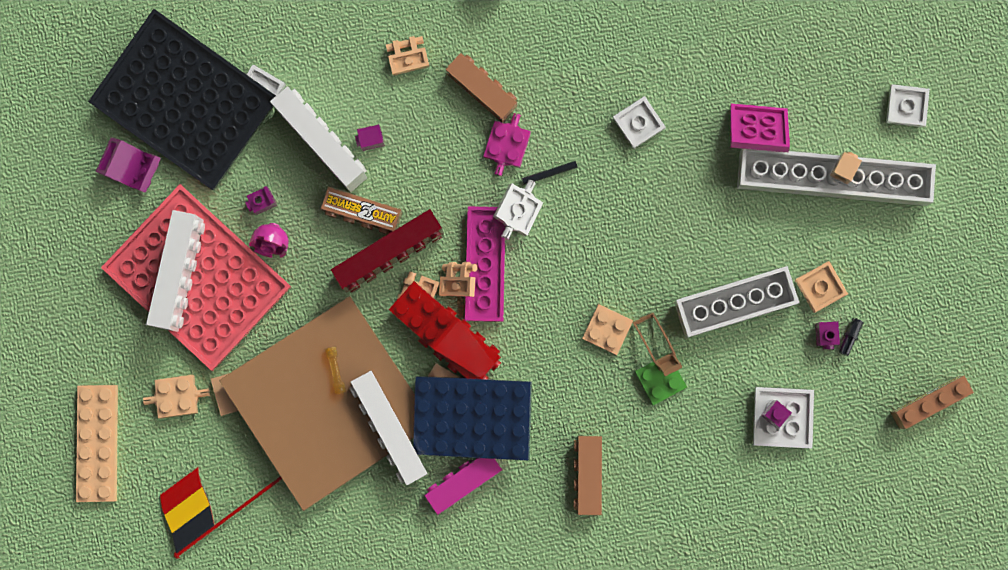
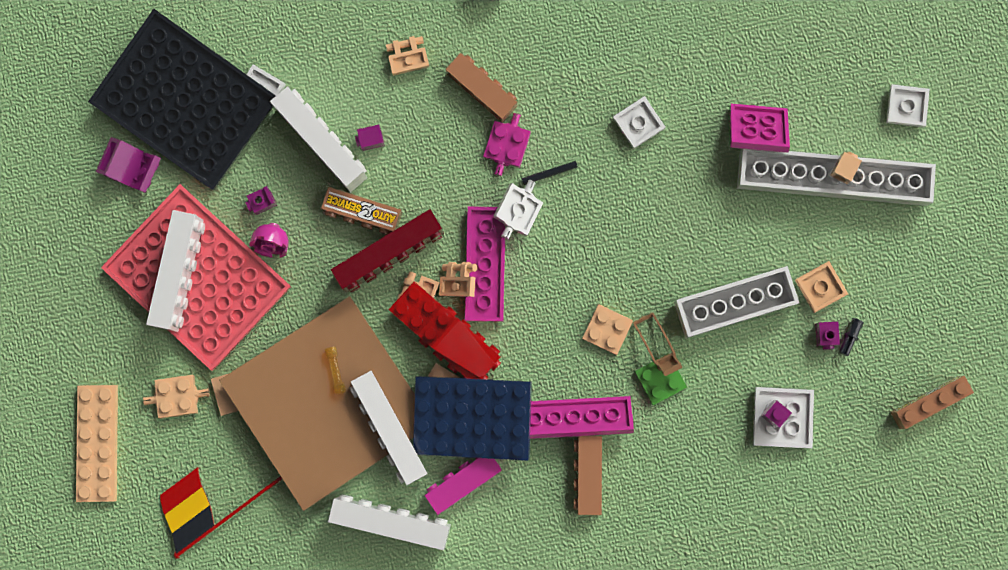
(389, 523): none -> white brick
(581, 417): none -> dark pink plate

